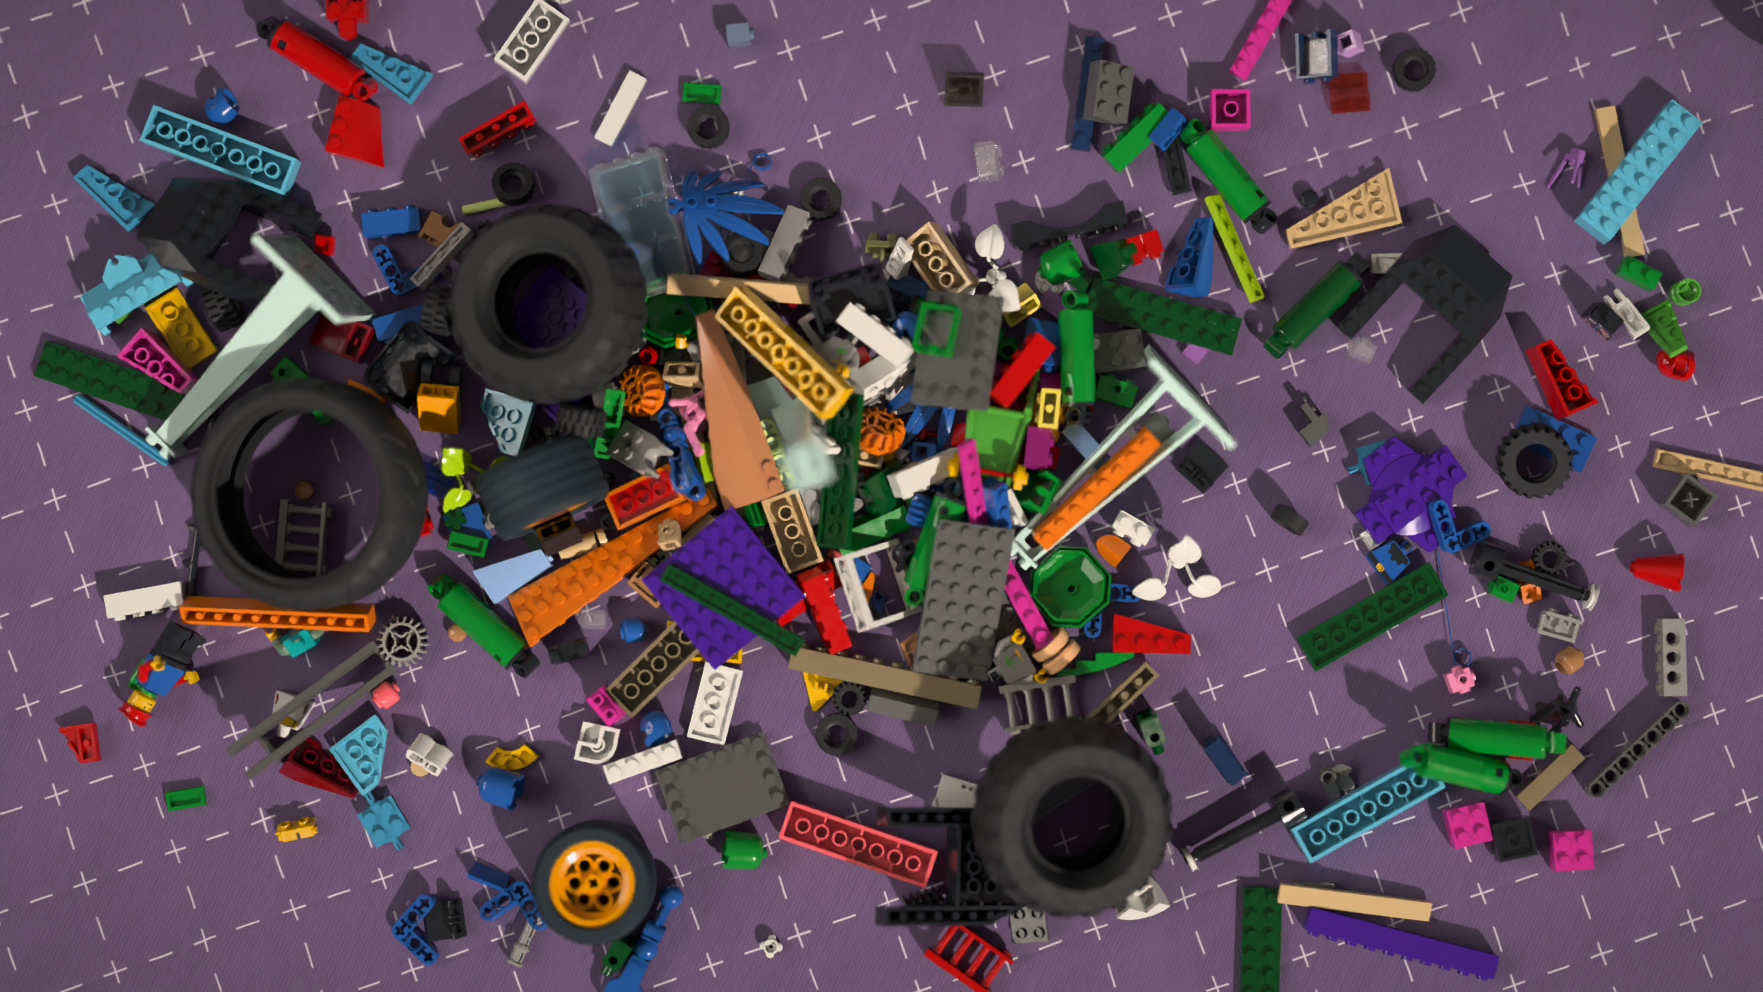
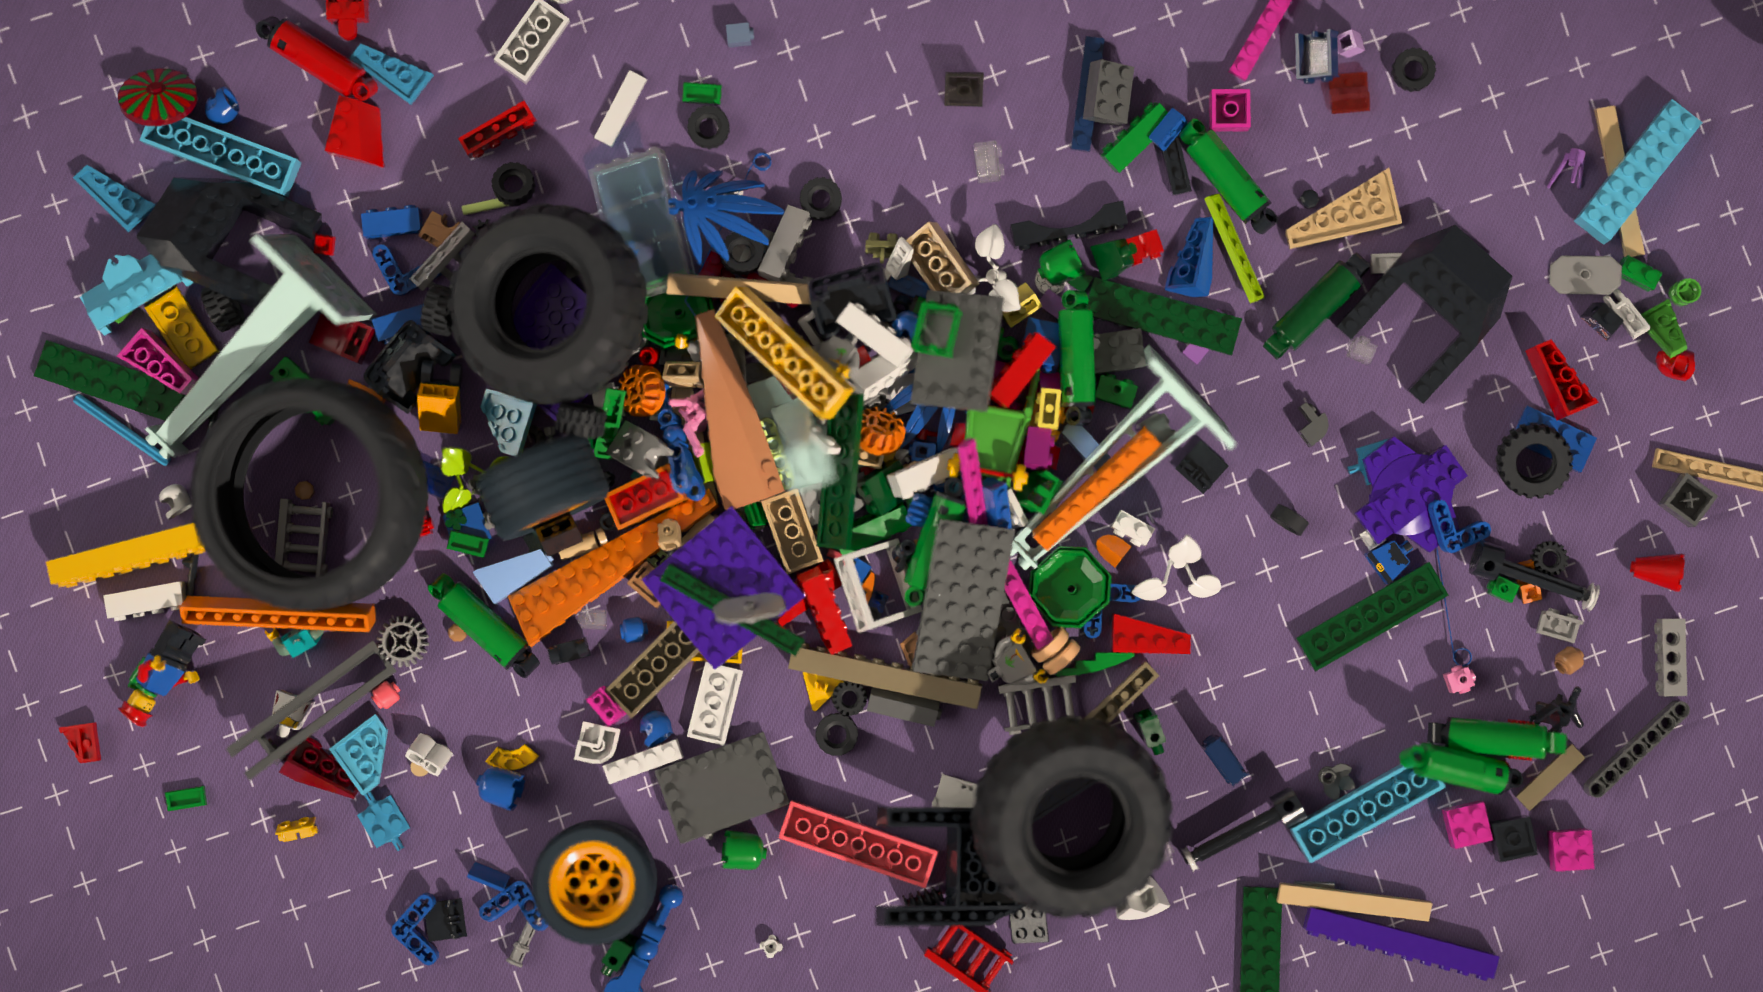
(124, 556): none -> yellow brick
(157, 97): none -> dish
(176, 498): none -> white helmet
(749, 608): none -> light grey shield
(1585, 275): none -> light grey shield

